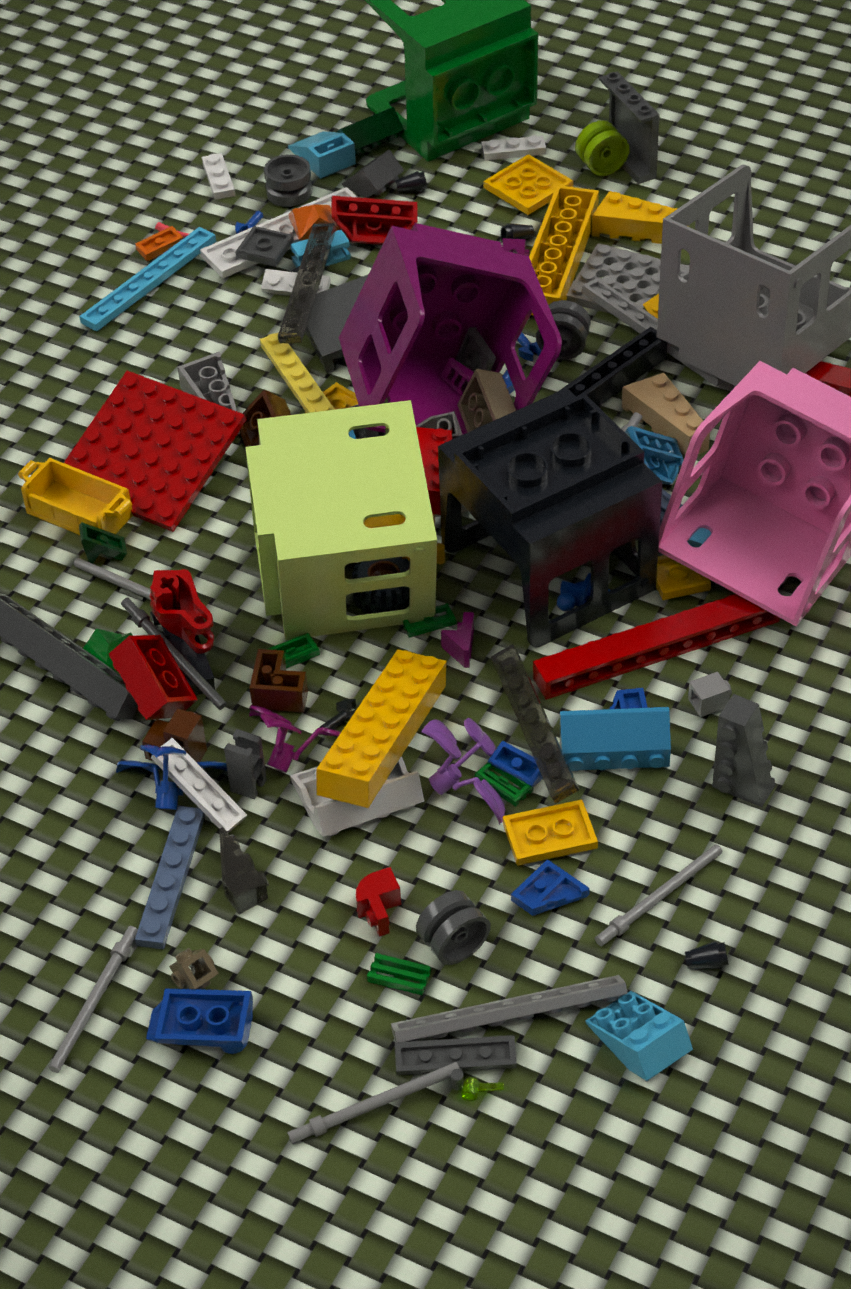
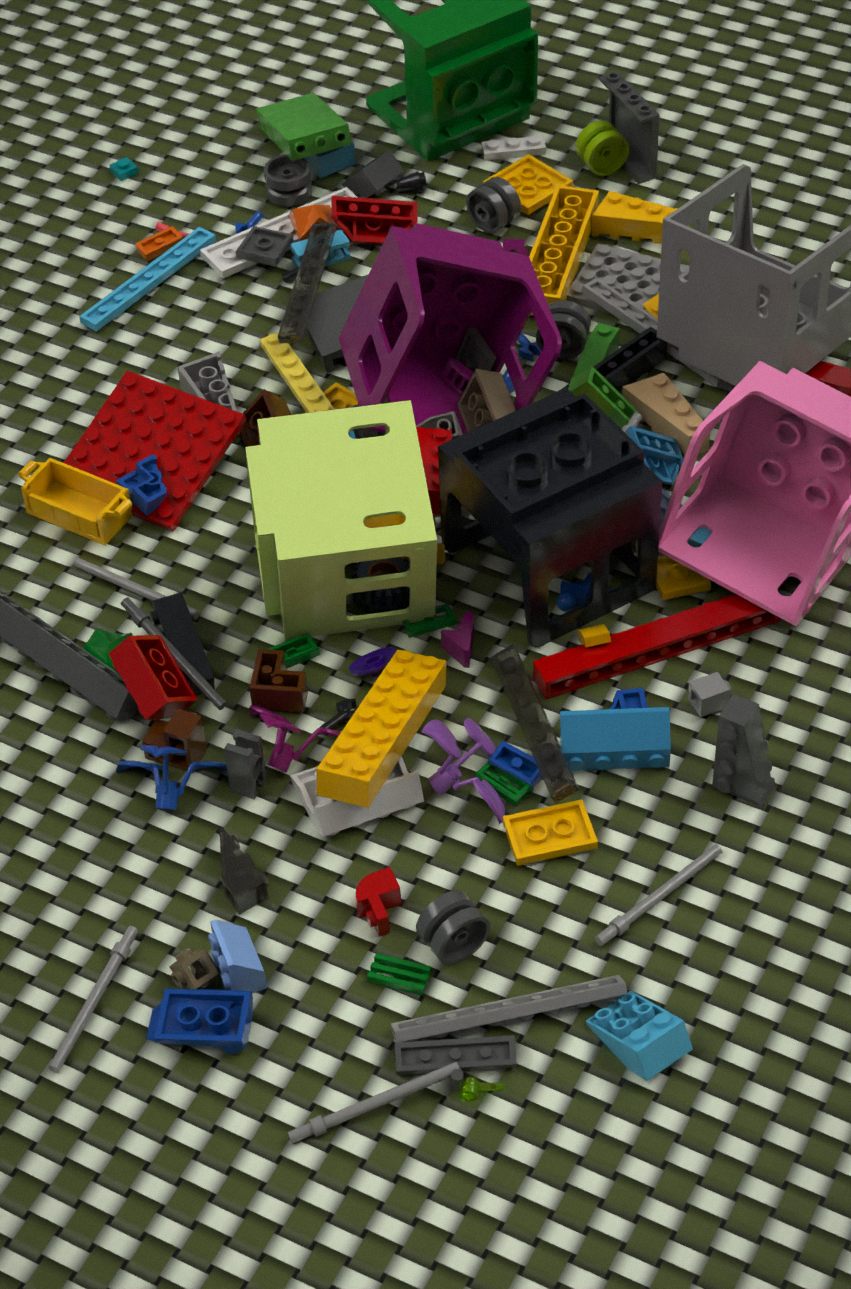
(101, 541): dark green slope -> none
(124, 169): none -> teal plate
(145, 485): none -> blue slope
(170, 878): sand blue plate -> none
(187, 614): red piece -> none
(202, 789): white plate -> none
(218, 176): white plate -> none
(236, 957): none -> light blue slope
(283, 281): white plate -> none
(303, 126): none -> bright green brick
(372, 662): none -> dark purple dish
(373, 130): dark green slope -> none
(493, 204): none -> dark grey wheel
(516, 231): black cone -> none
(548, 889): blue wing -> none
(594, 635): none -> yellow slope
(600, 344): none -> bright green slope
(603, 395): none -> bright green brick
(707, 956): black cone -> none

